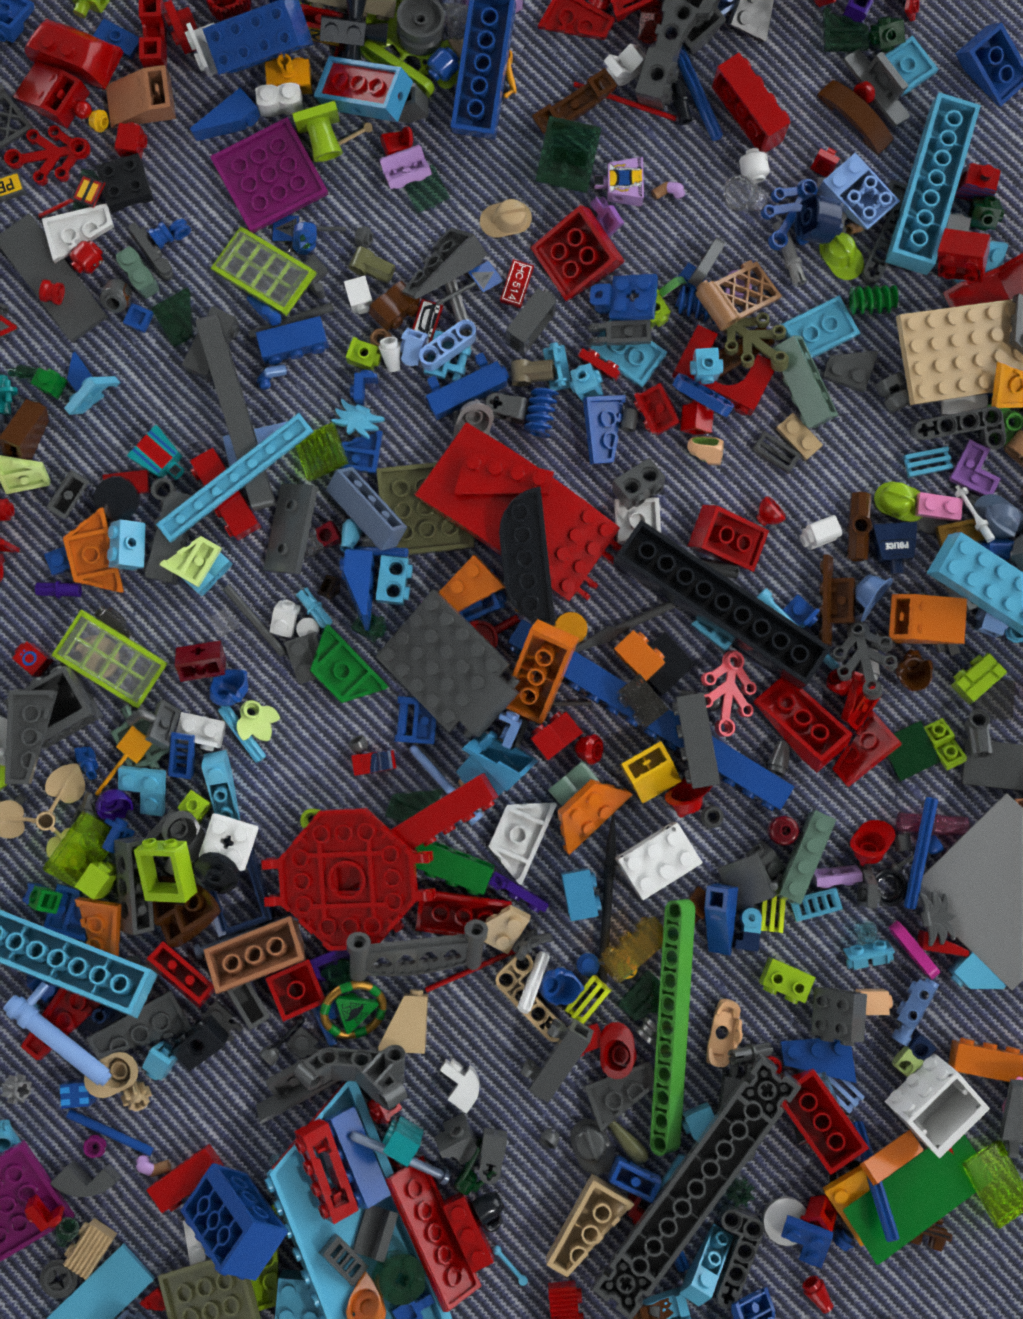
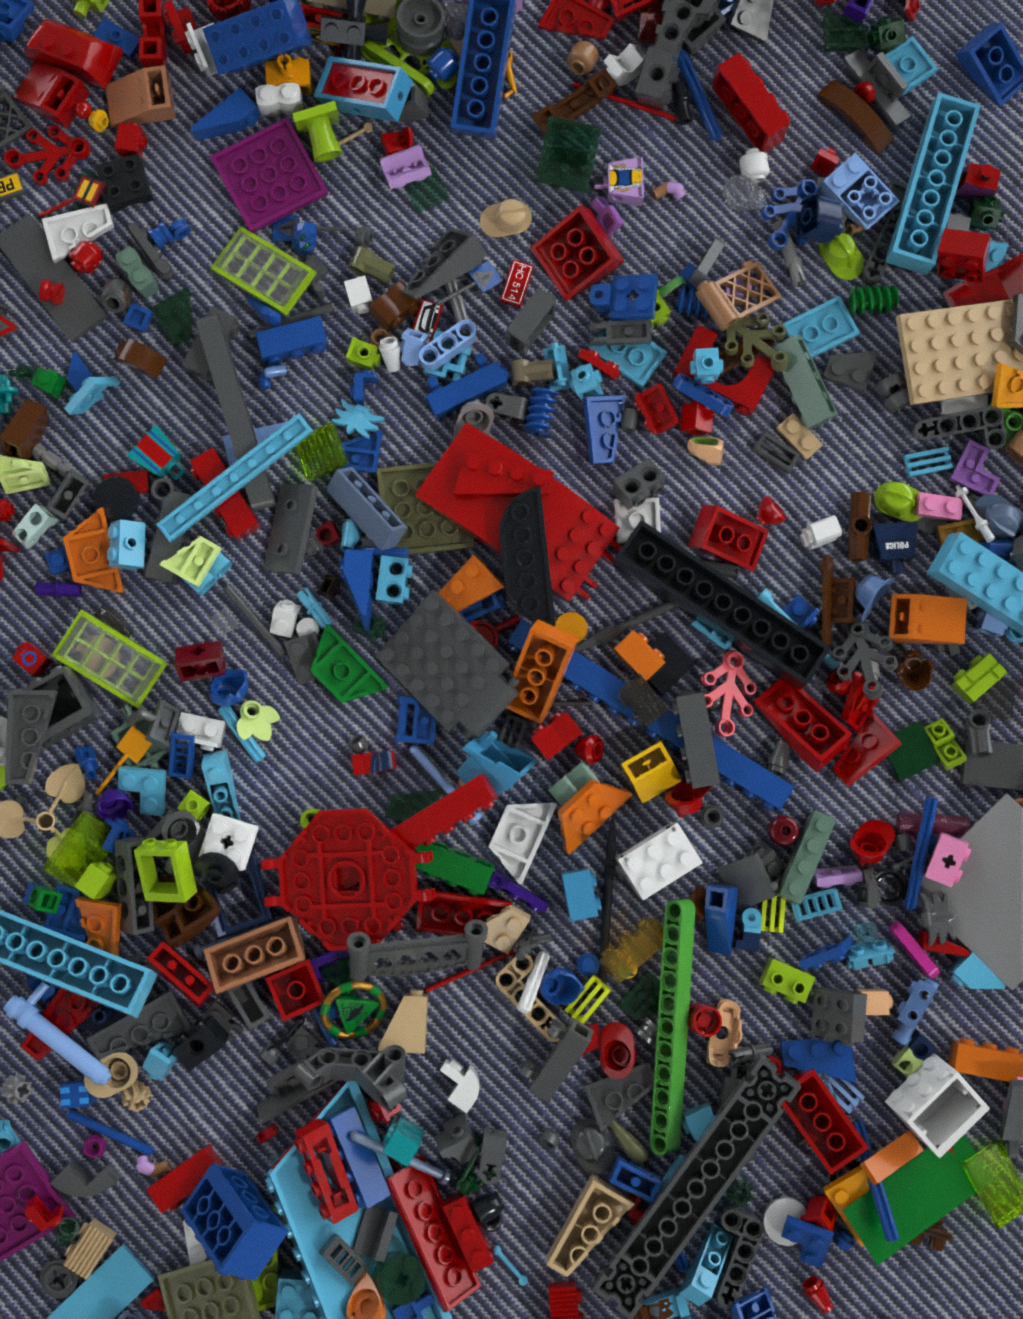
(34, 525): none -> light aqua leg
(51, 460): none -> light grey axle
(140, 358): none -> reddish brown brick
(267, 1133): none -> red tile
(510, 731): medium blue bracket -> none
(582, 58): none -> medium nougat head
(704, 1020): none -> red wheel
(826, 953): none -> blue wing
(936, 866): none -> bright pink brick

